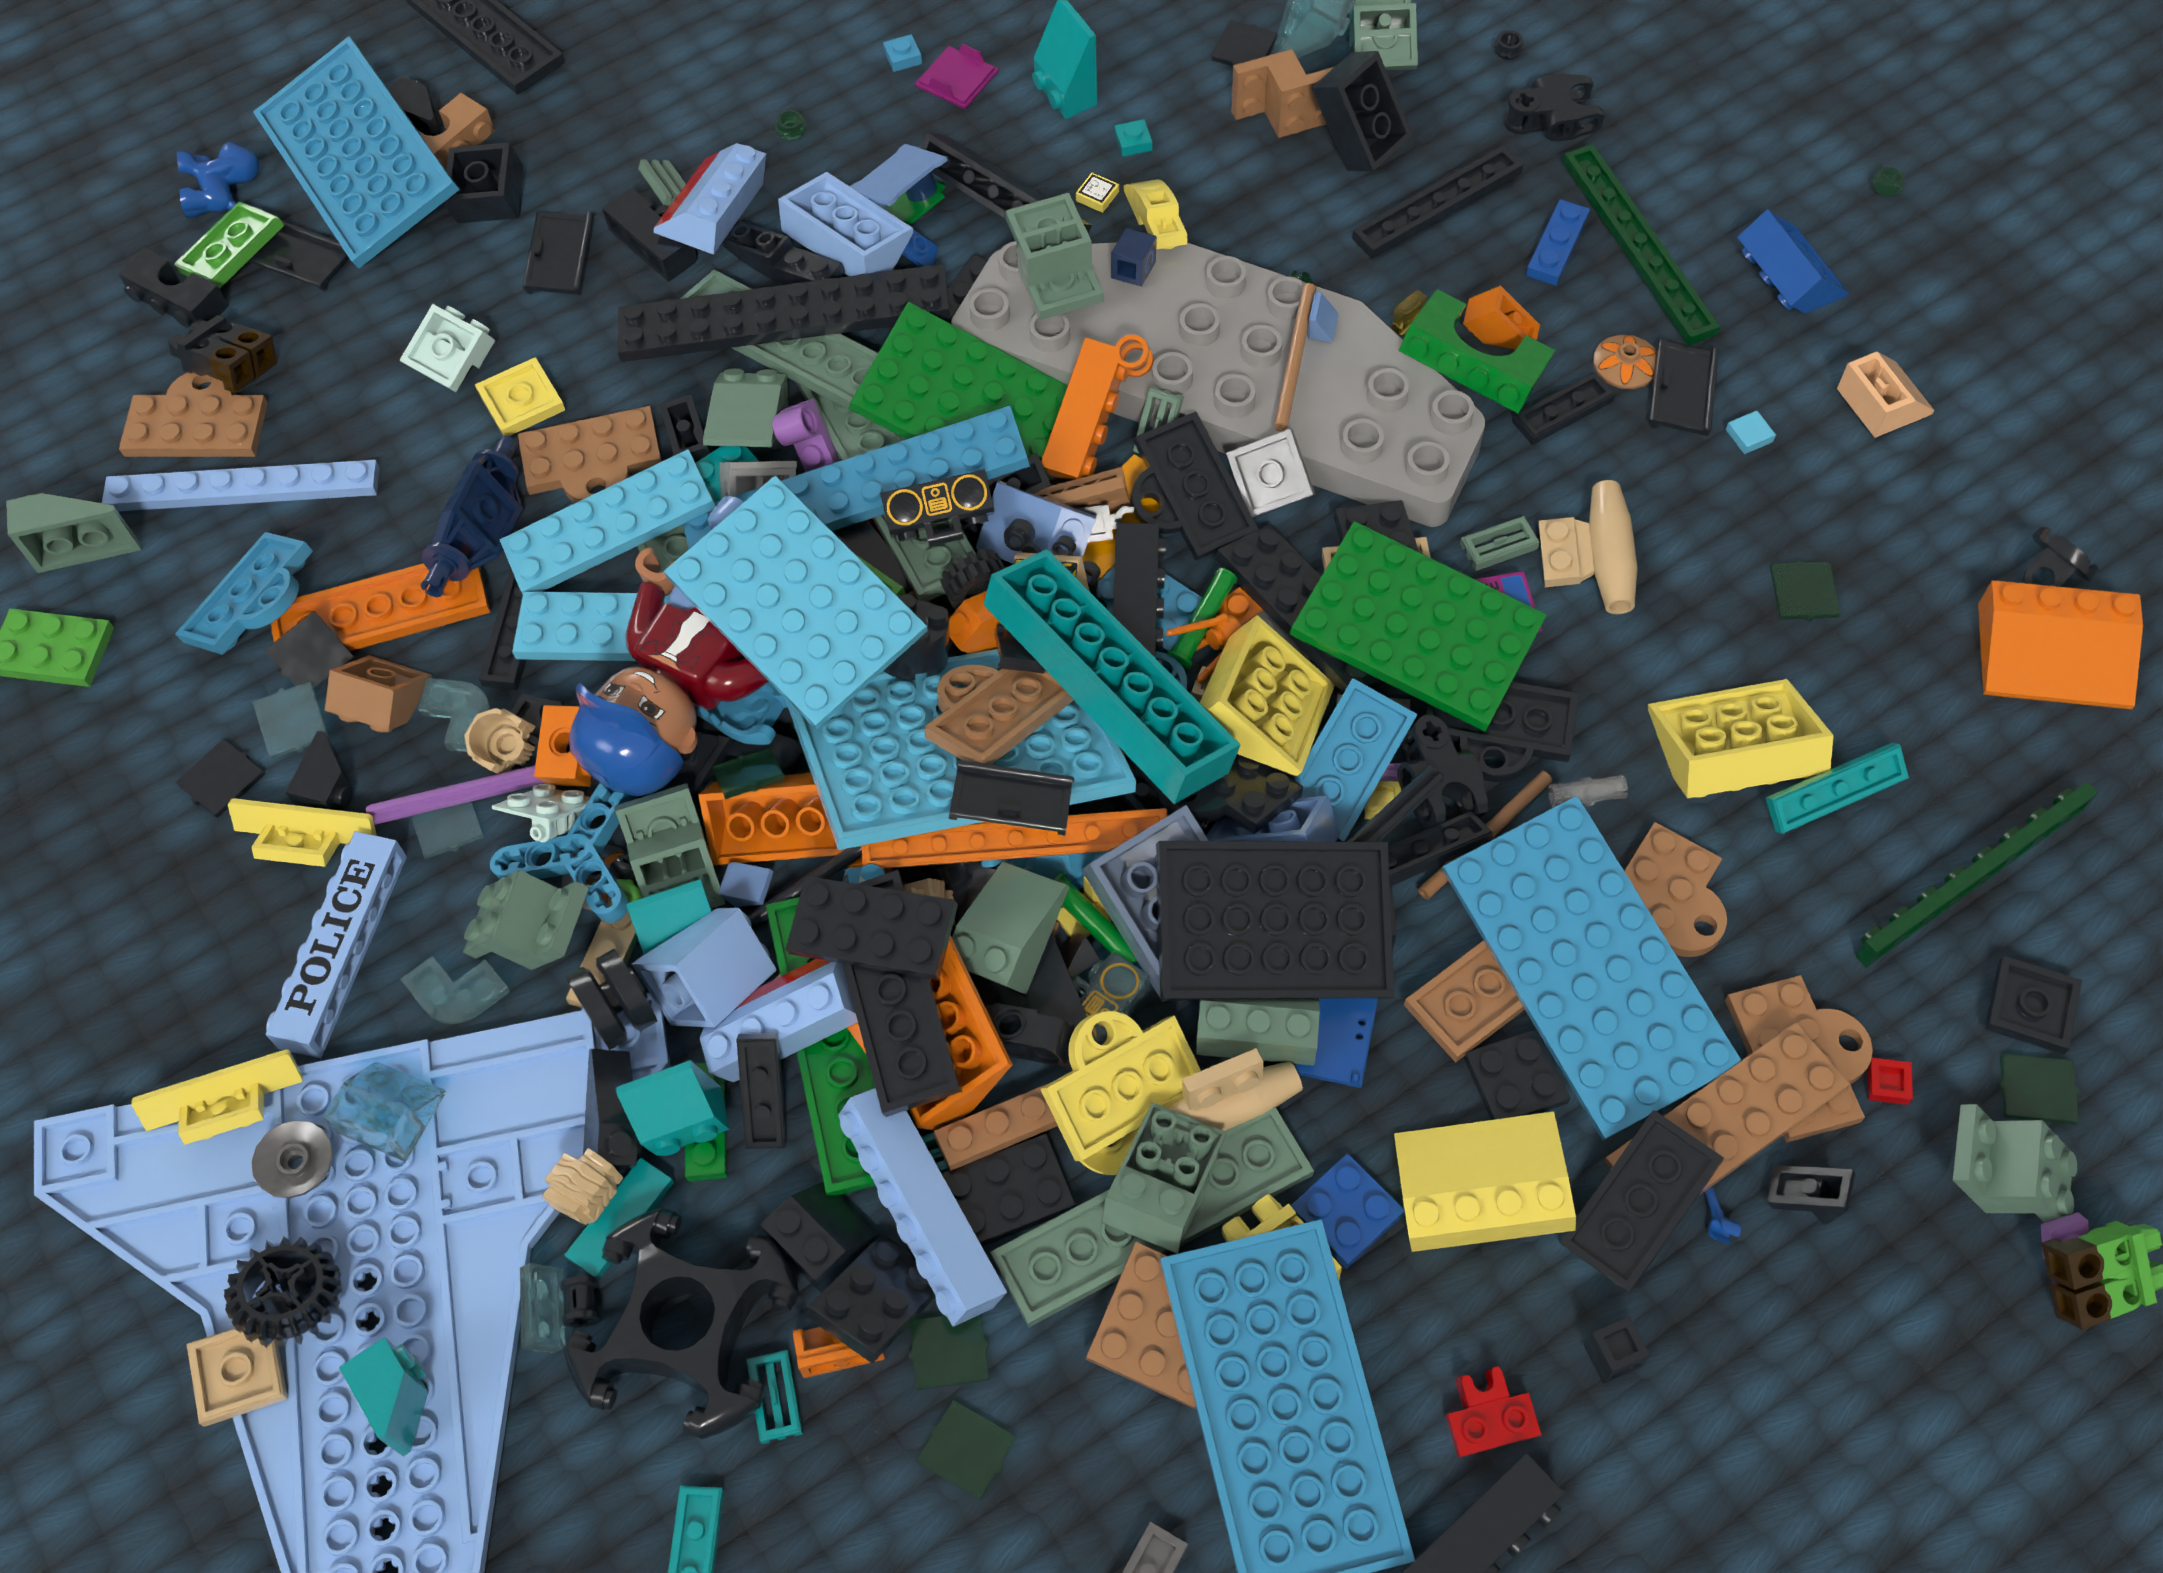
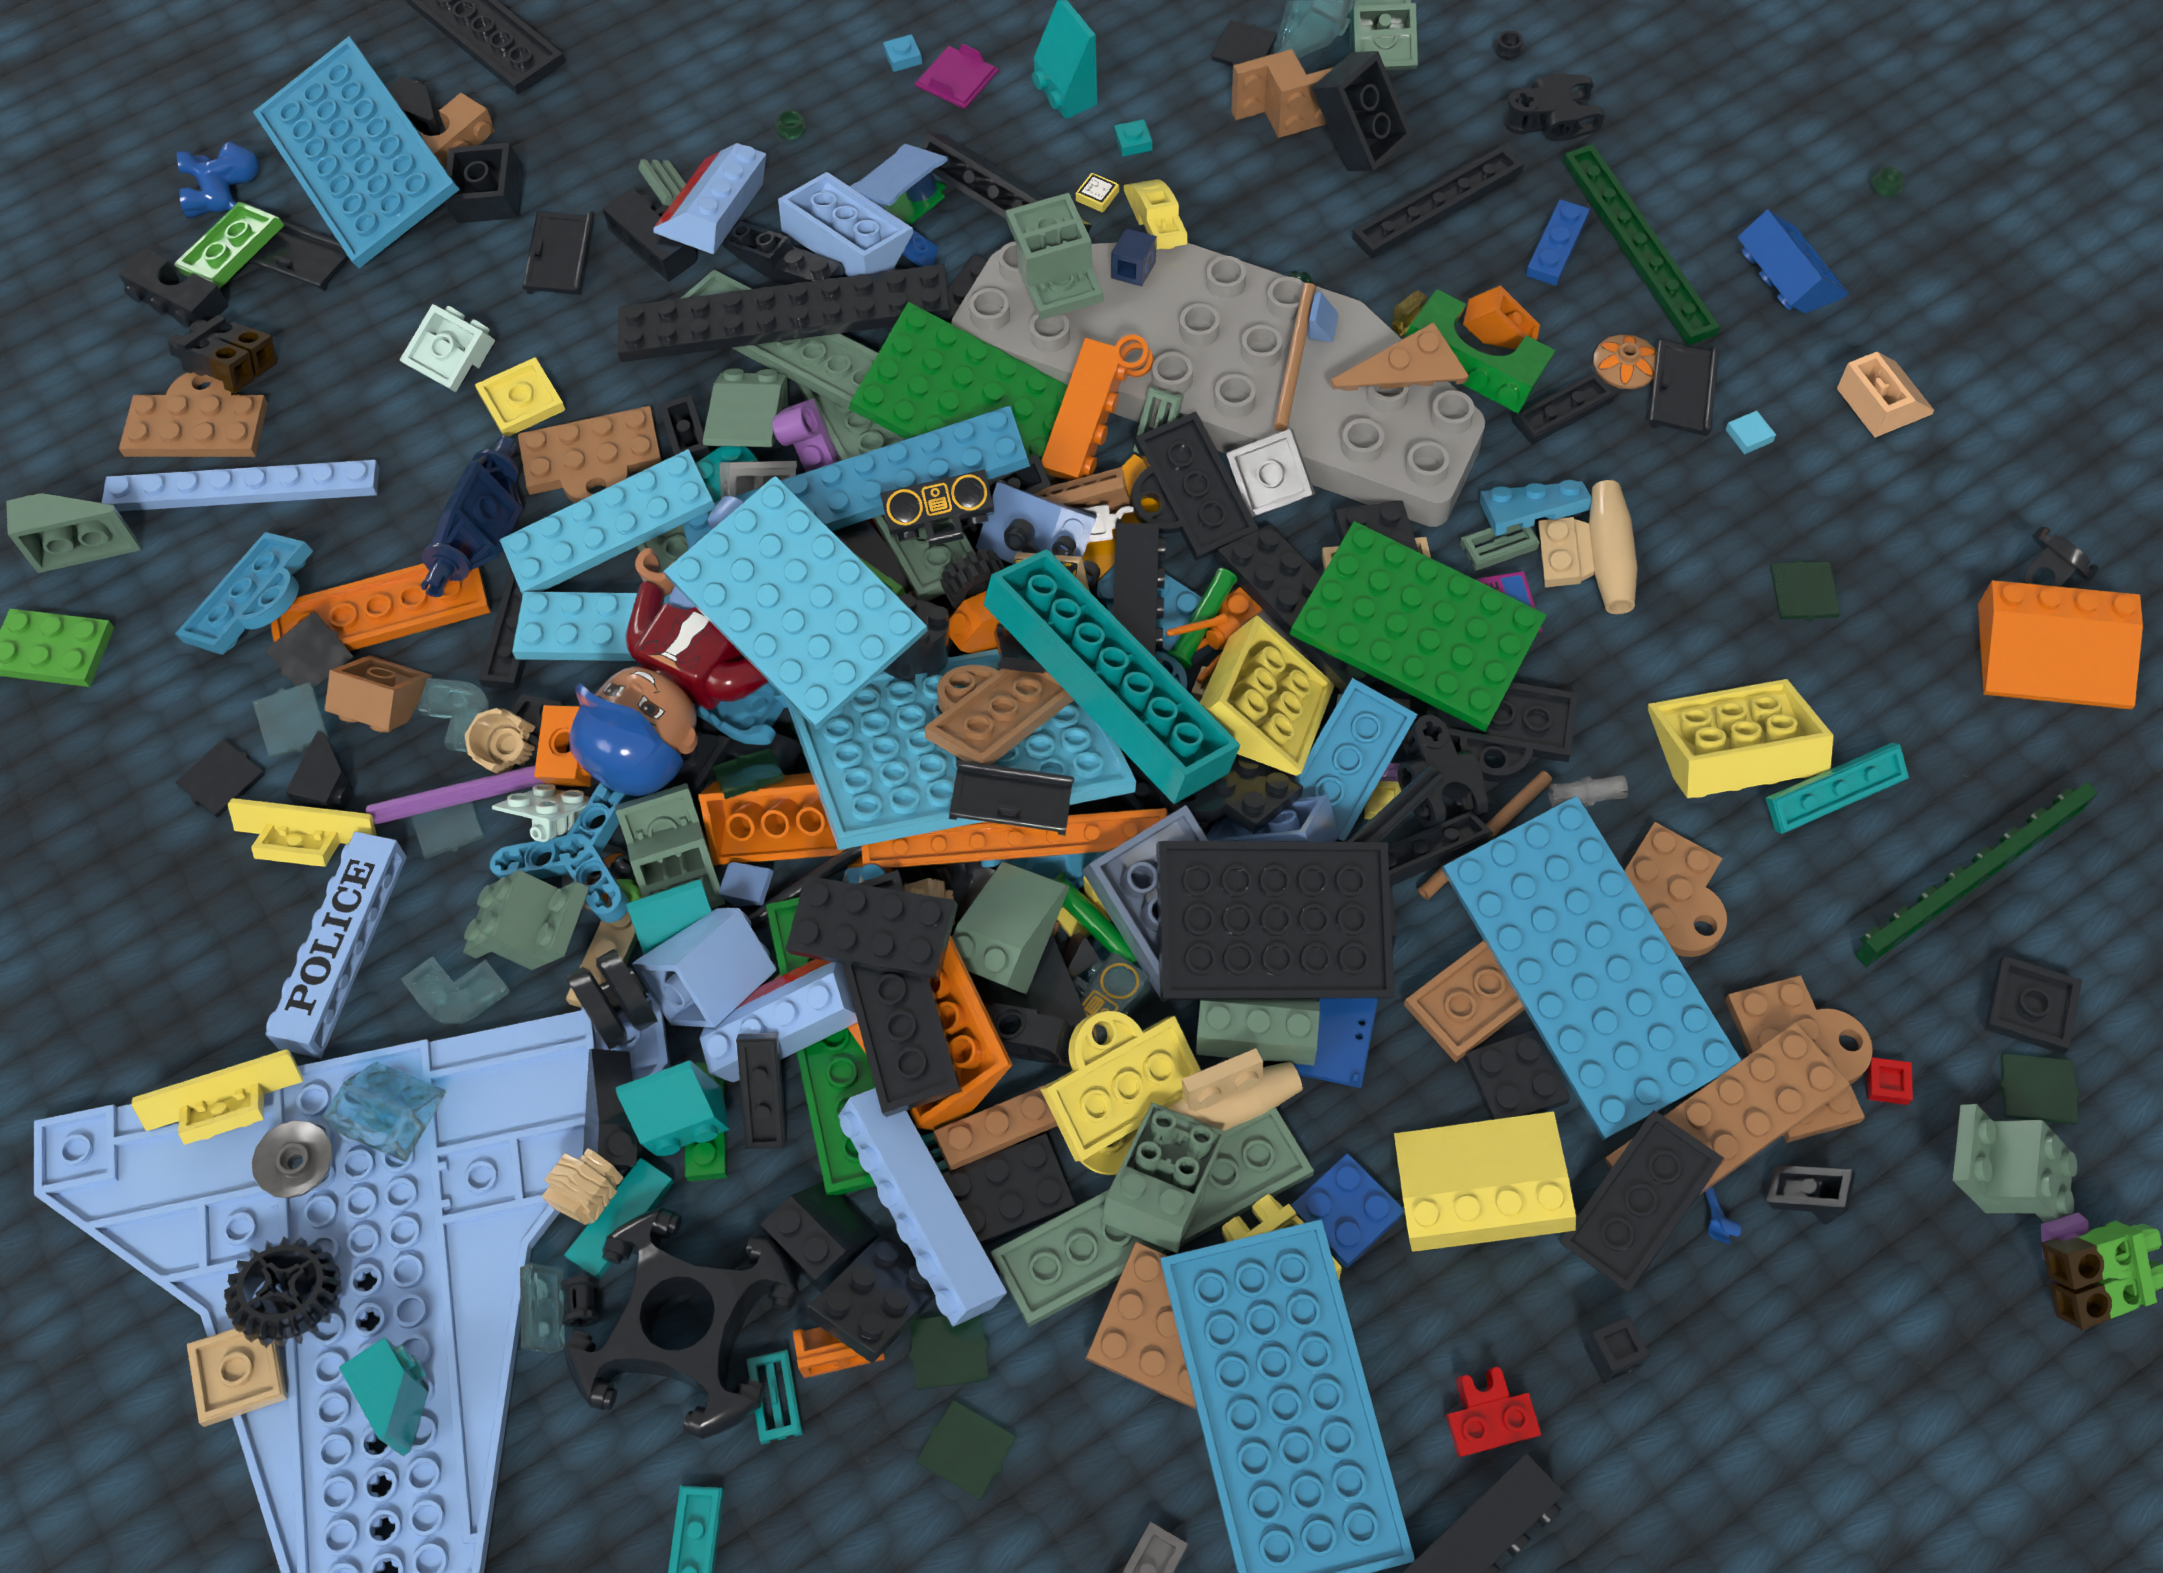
(1414, 360): none -> medium nougat wing
(1525, 504): none -> dark azure wing

